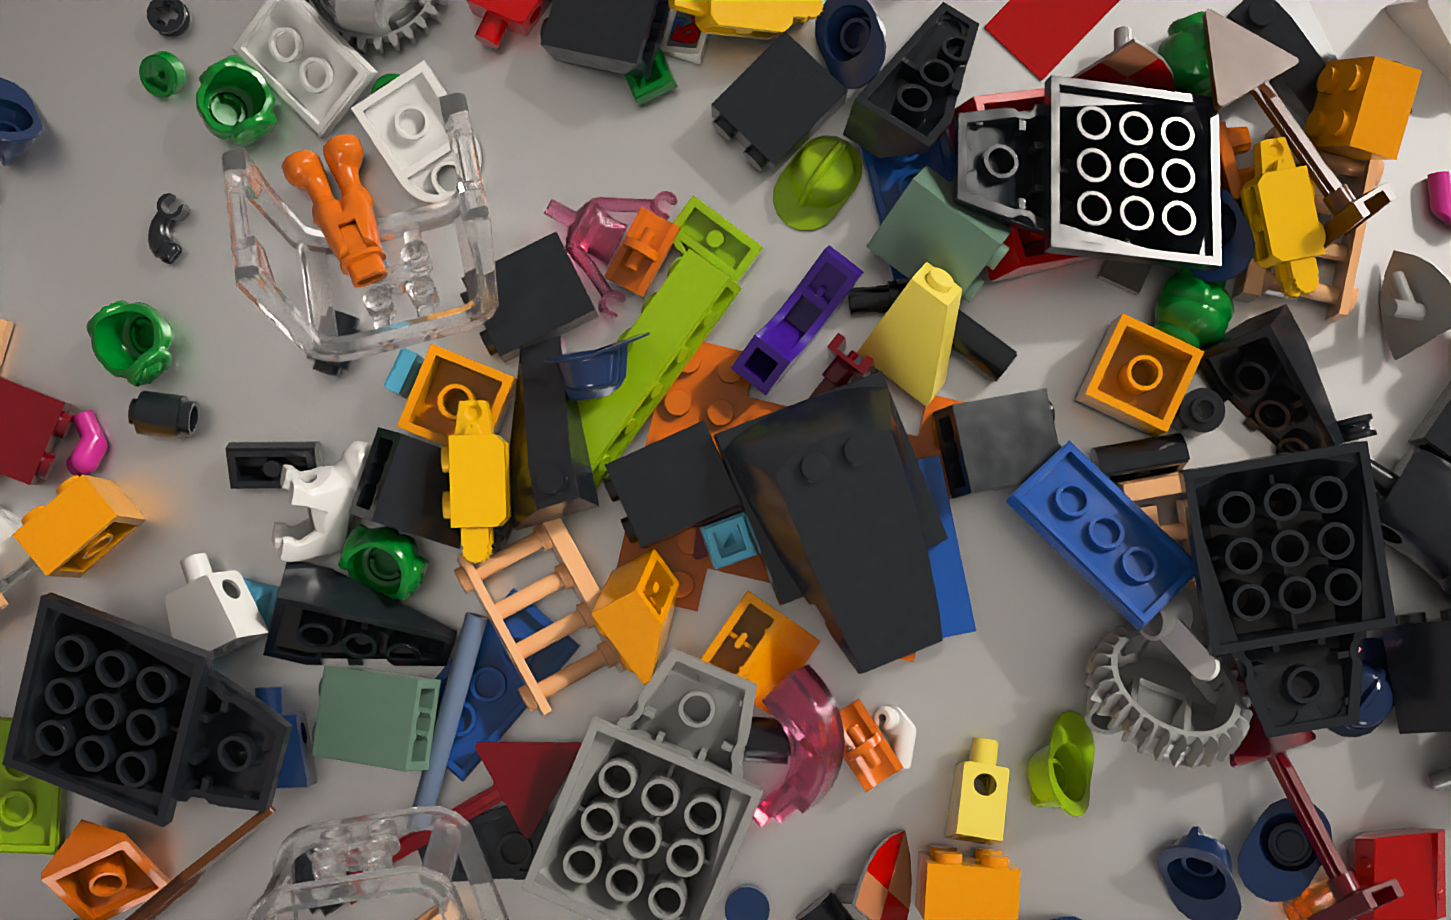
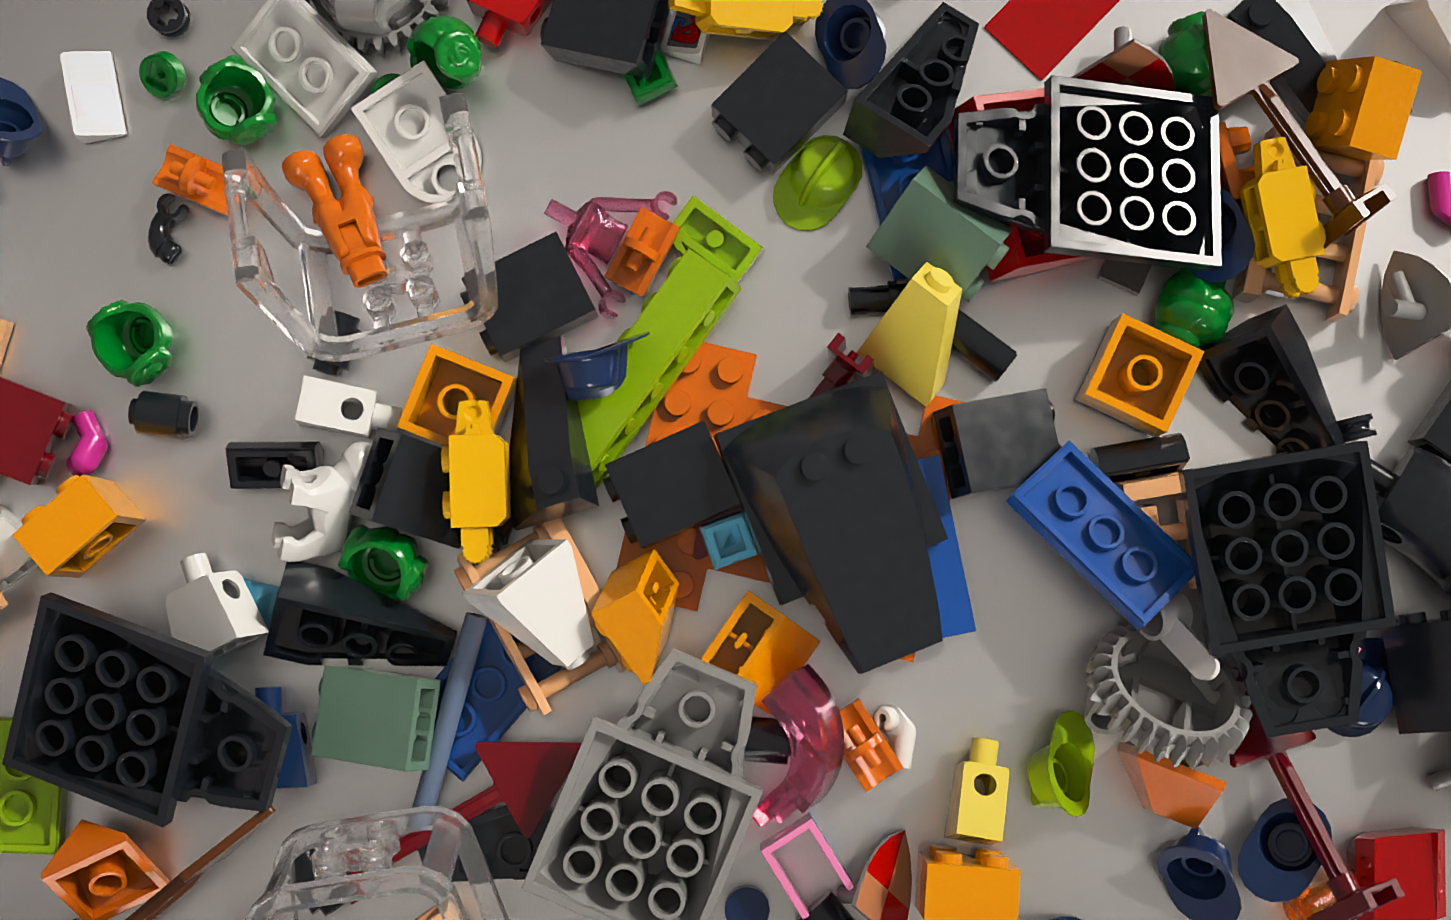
(93, 95): none -> slope
(193, 179): none -> orange hips
(324, 403): none -> white torso
(404, 373): medium azure tile -> none
(448, 49): none -> green hair
(538, 601): none -> white slope
(786, 835): none -> bright pink piece
(798, 321): dark purple arch -> none
(1170, 790): none -> orange slope
(1212, 408): black brick -> none

